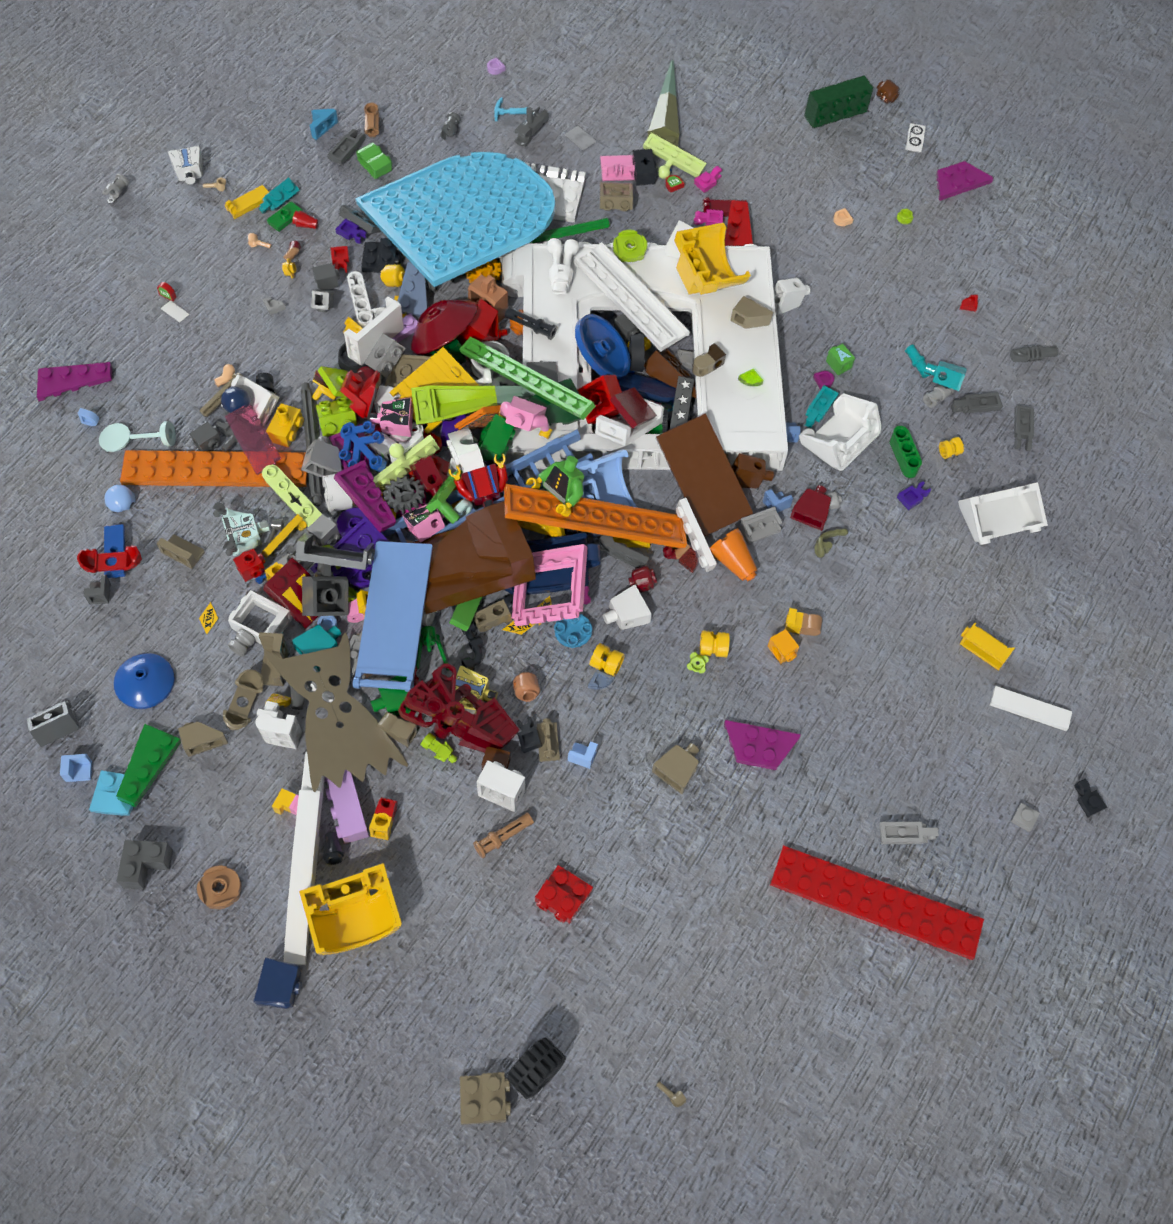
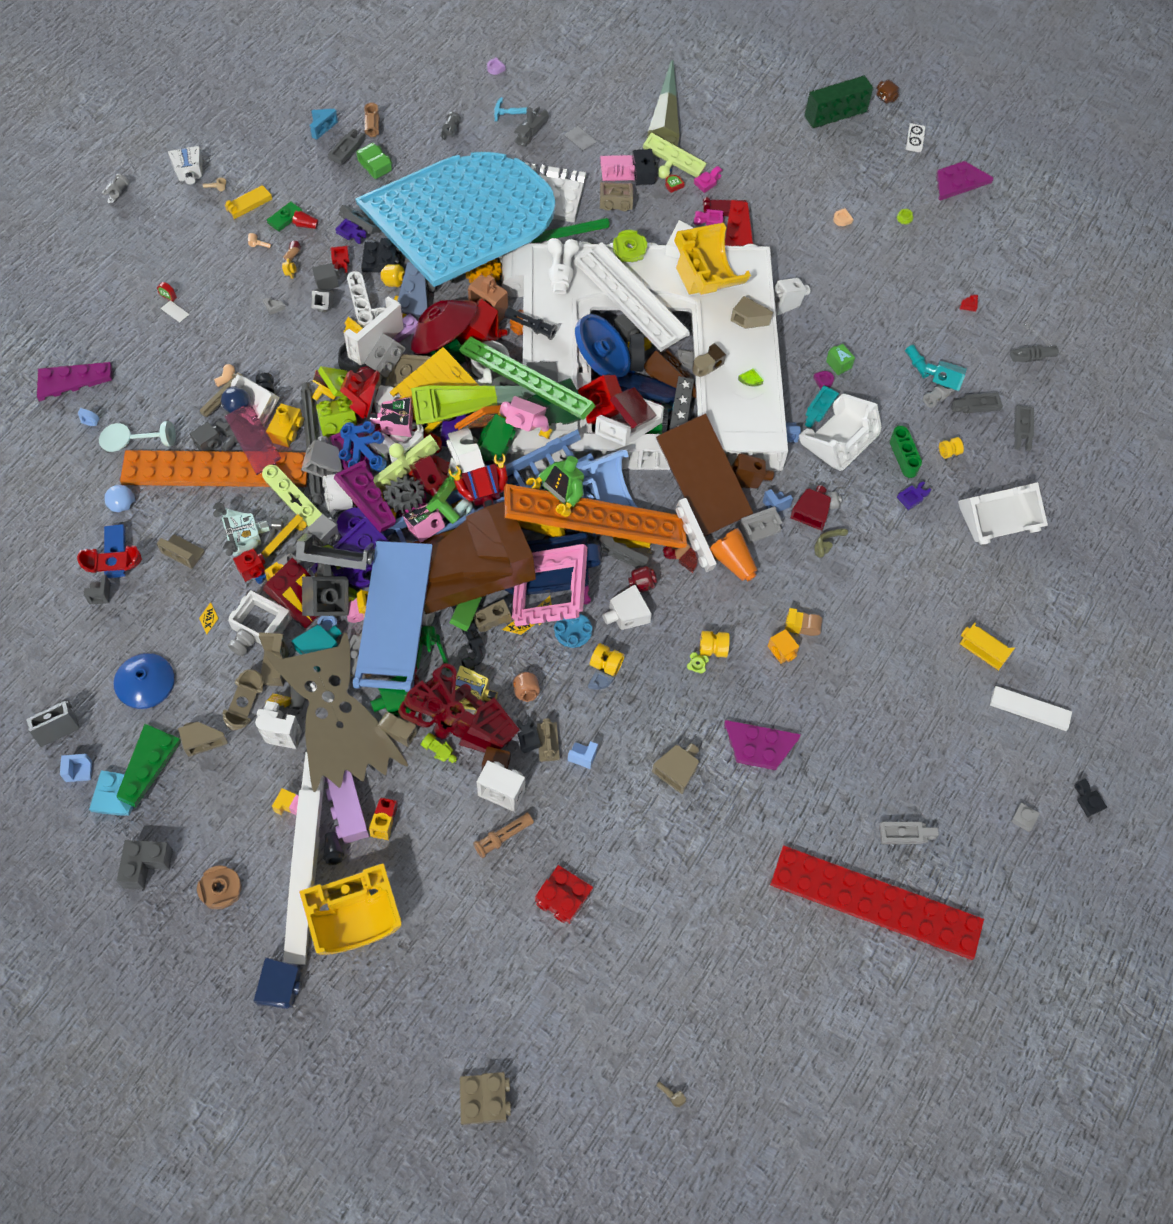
(279, 195): teal hinge -> none
(536, 1067): black tyre -> none

